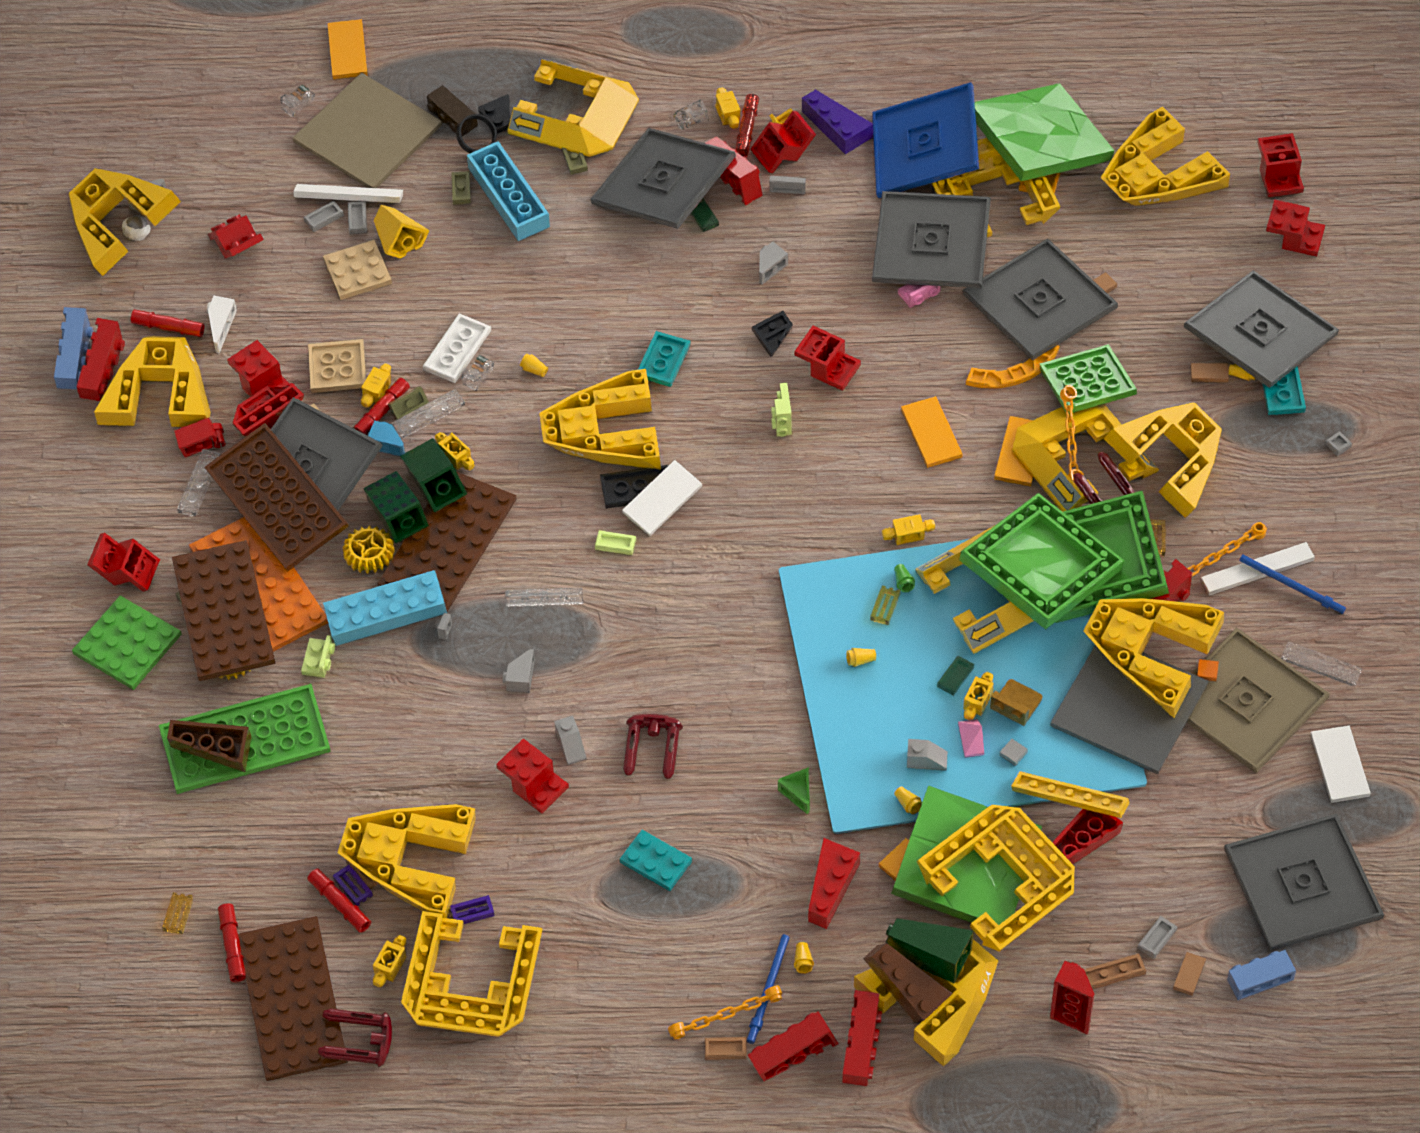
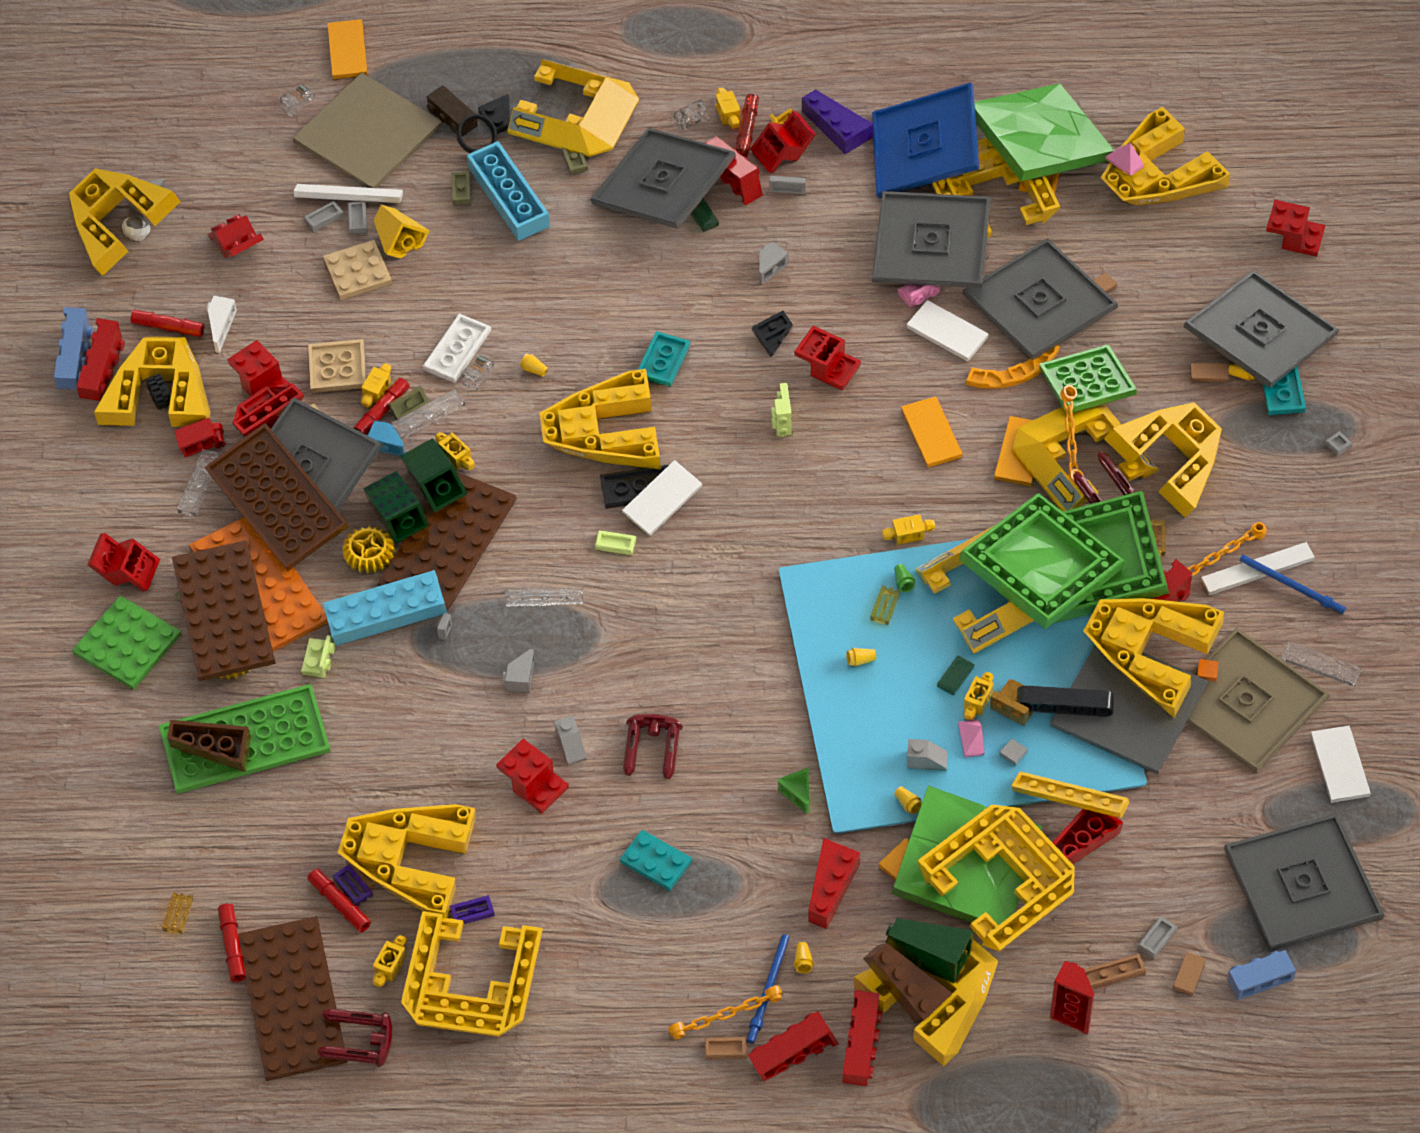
(158, 391): none -> black tyre
(947, 330): none -> white tile
(1066, 700): none -> black beam
(1125, 159): none -> bright pink slope
(1280, 165): red bracket -> none

